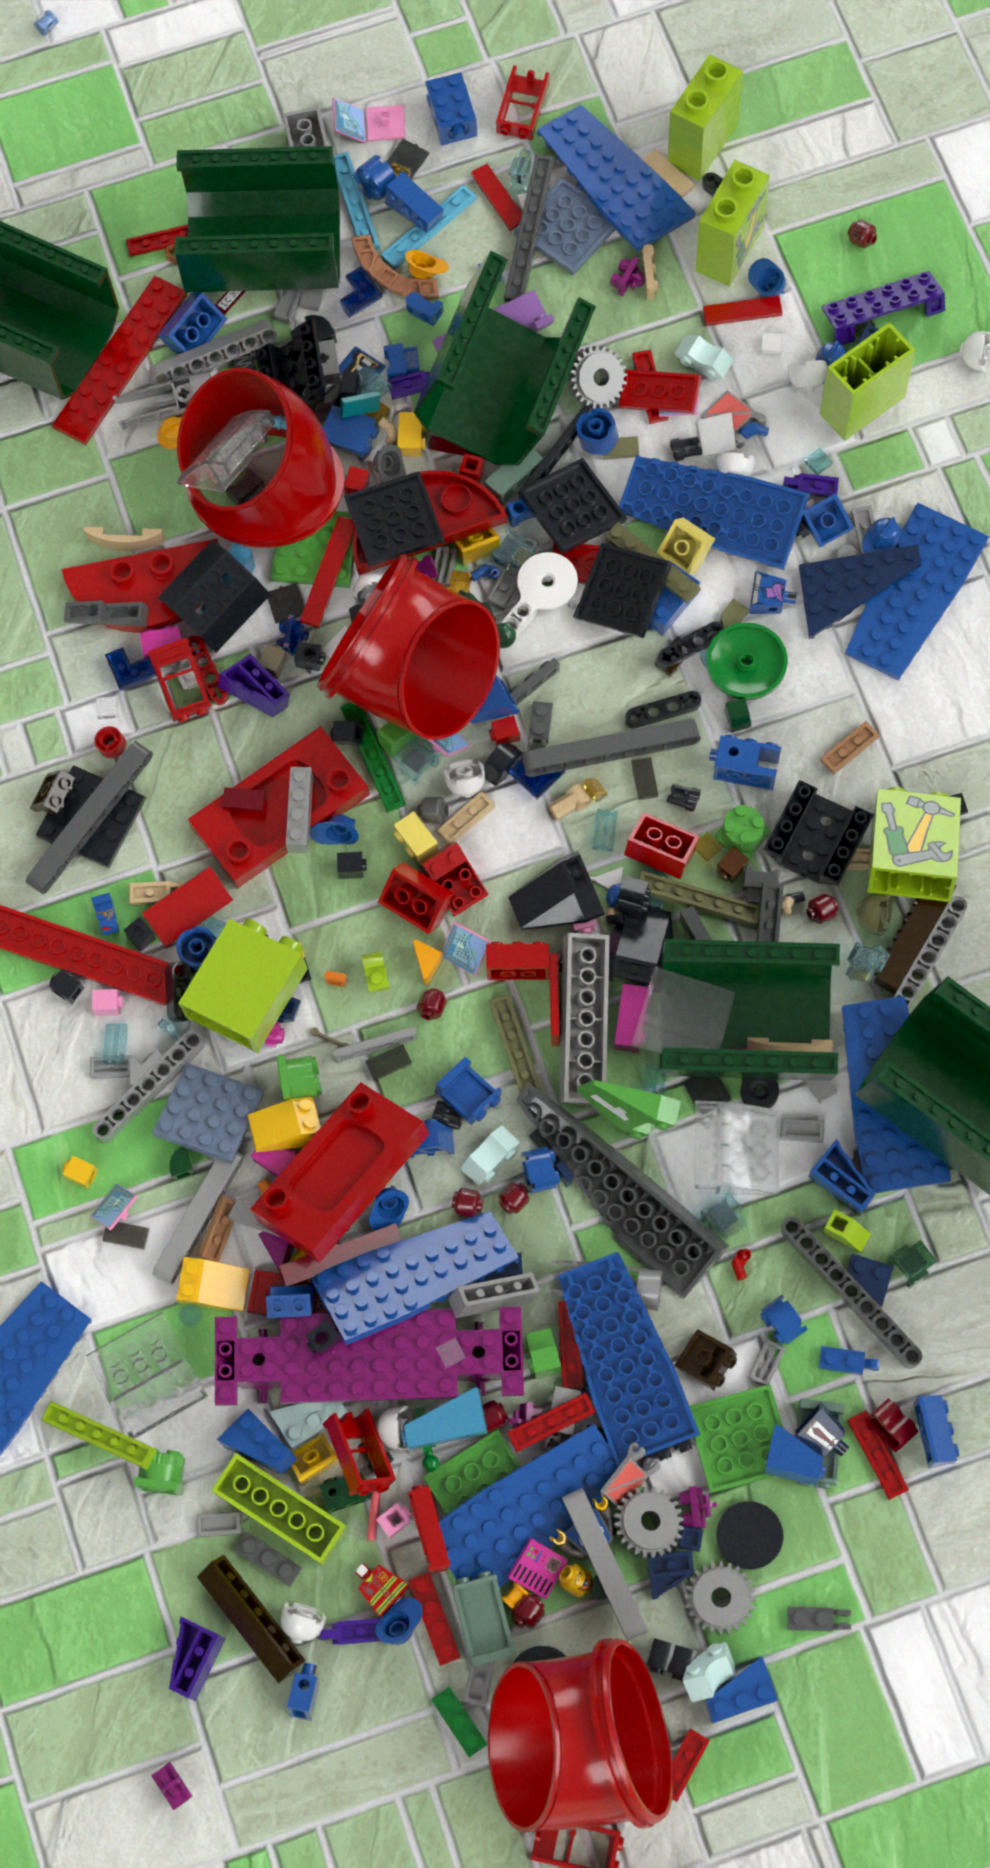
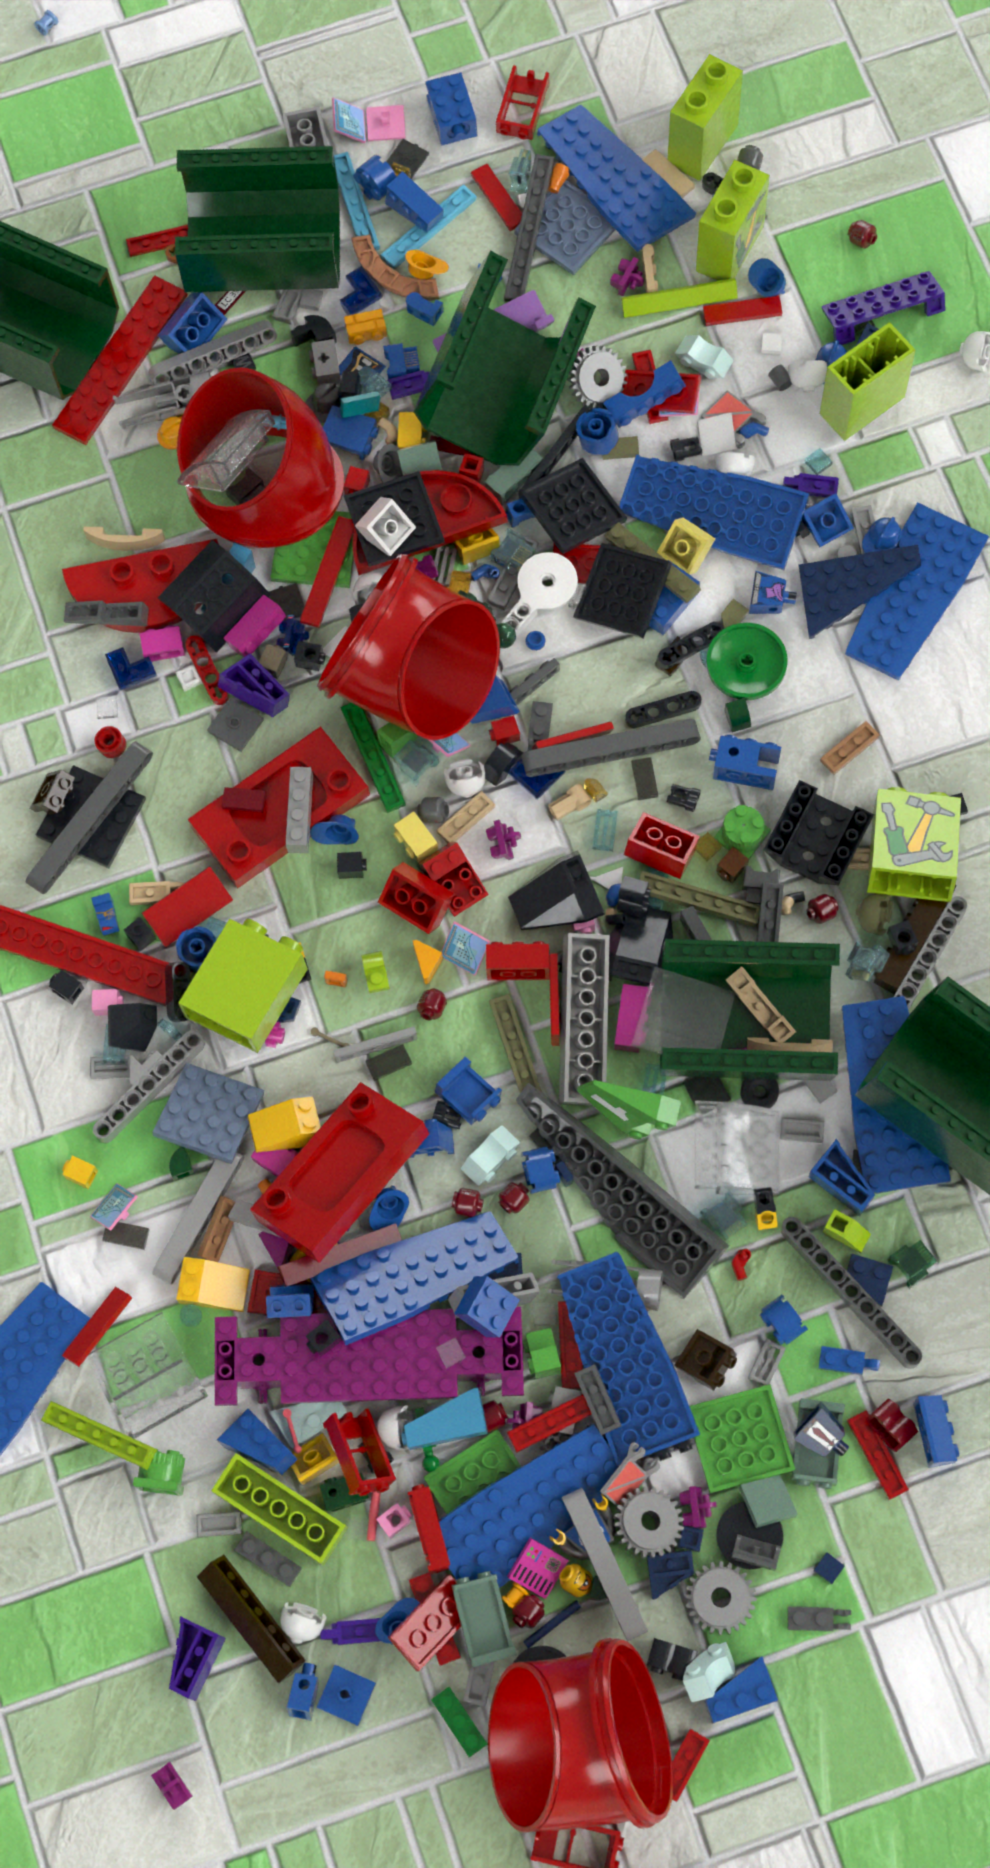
(97, 1326): none -> red tile
(131, 1025): none -> black slope
(170, 654): red door -> none
(235, 725): none -> dark grey plate
(255, 626): none -> dark pink brick
(287, 1414): none -> coral hinge
(296, 375): black slope -> none
(299, 1077): bright green piece -> none
(346, 1695): none -> blue tile
(347, 732): black brick -> none
(365, 326): none -> light orange brick
(380, 1587): red torso -> none
(385, 525): none -> white slope
(419, 458): none -> sand green tile
(428, 1625): none -> tile
(487, 1306): none -> brick
(506, 840): none -> magenta hips
(535, 640): none -> blue plate
(553, 1623): none -> dark blue bar
(558, 177): none -> orange cone
(586, 733): none -> red tile
(598, 1399): none -> dark grey plate
(665, 383): none -> blue arch
(679, 297): none -> lime tile
(751, 156): none -> dark grey head
(756, 1552): none -> dark grey hinge
(760, 1006): none -> tan slope
(765, 1208): none -> leg
(768, 1501): none -> sand green tile
(780, 377): none -> dark grey beam
(793, 1459): blue slope -> none
(829, 1568): none -> dark blue tile
(902, 929): none -> black brick

